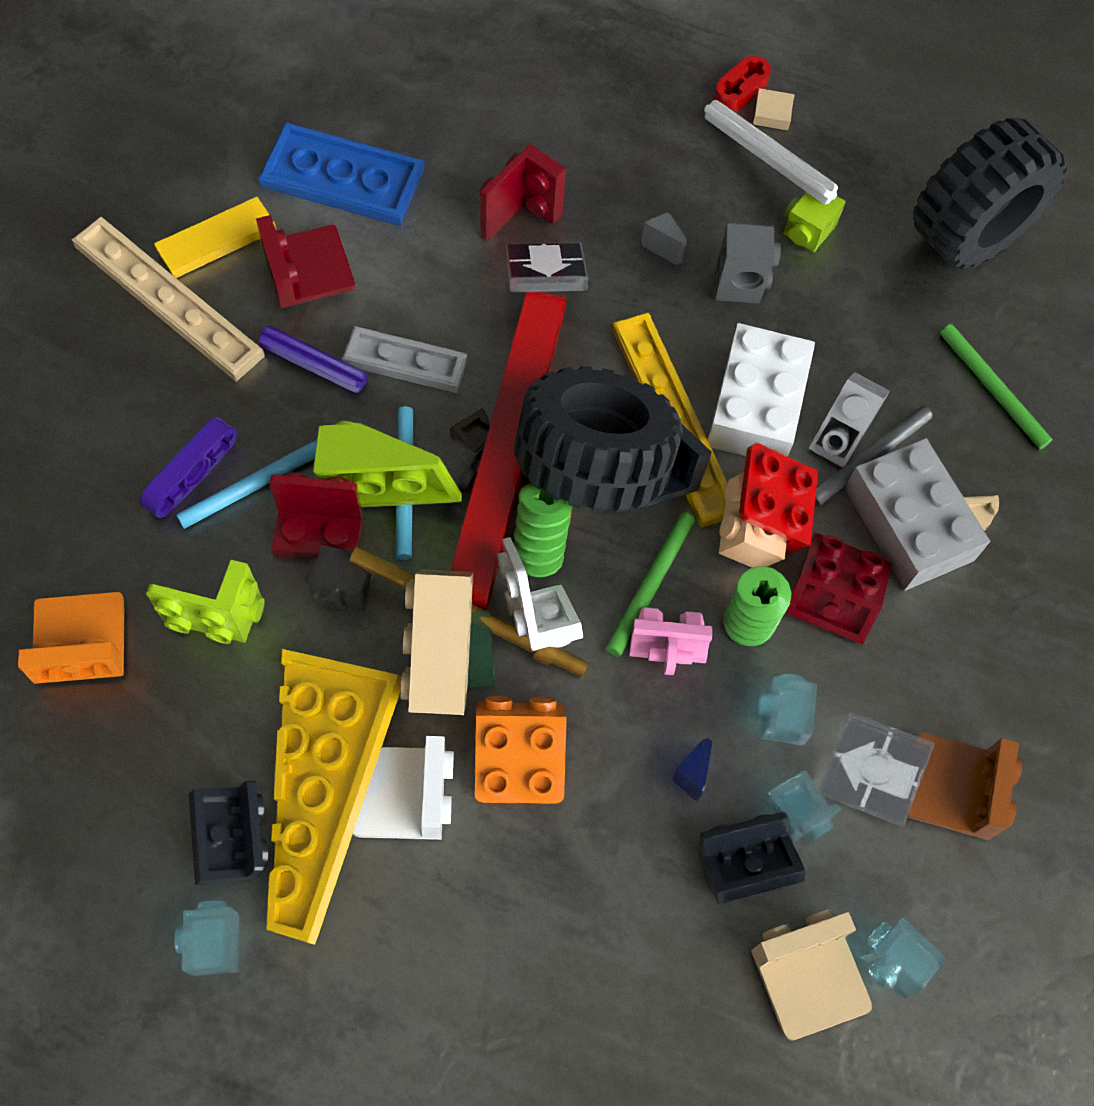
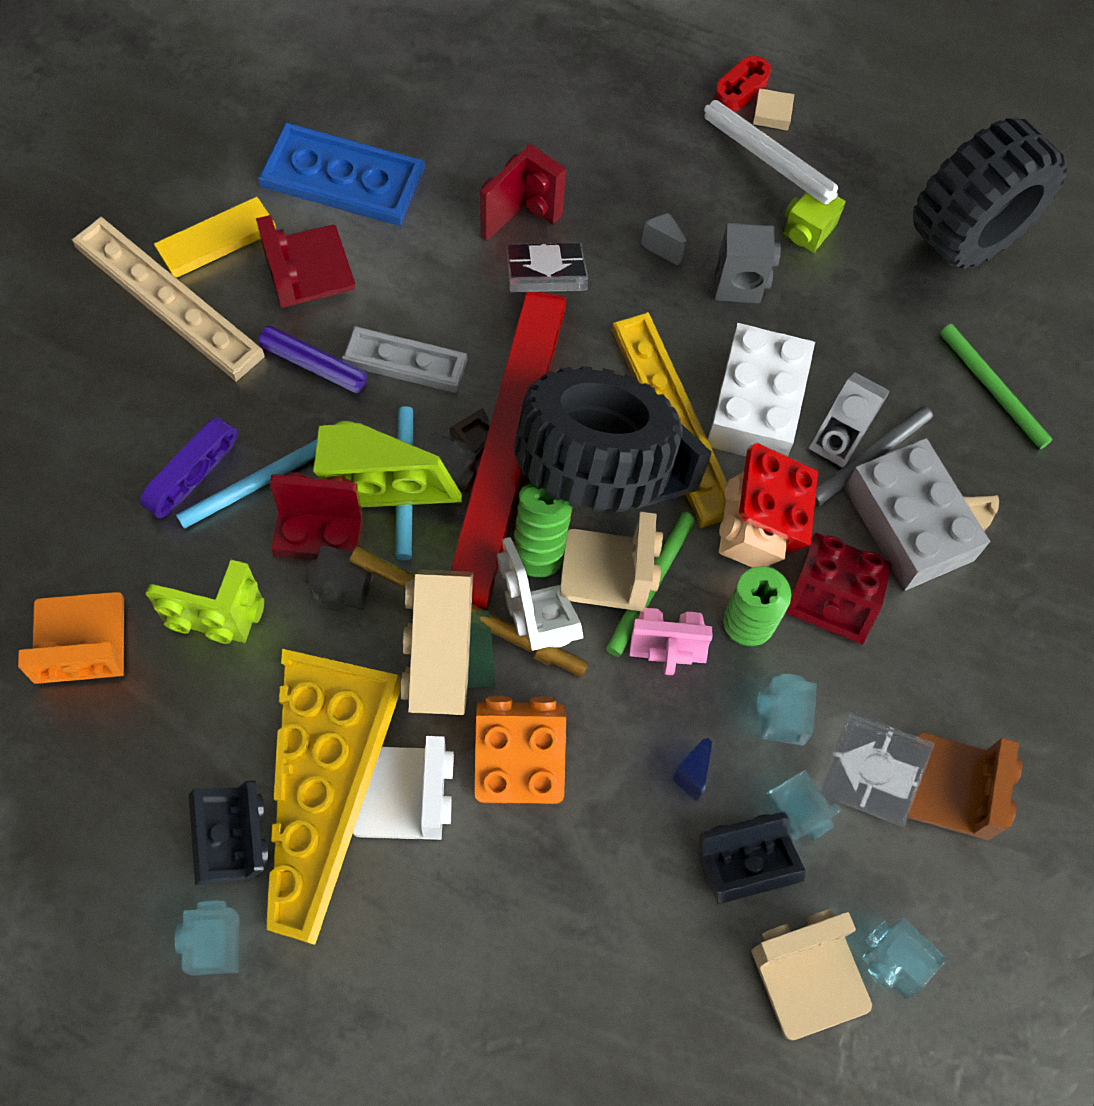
(612, 567): none -> tan bracket

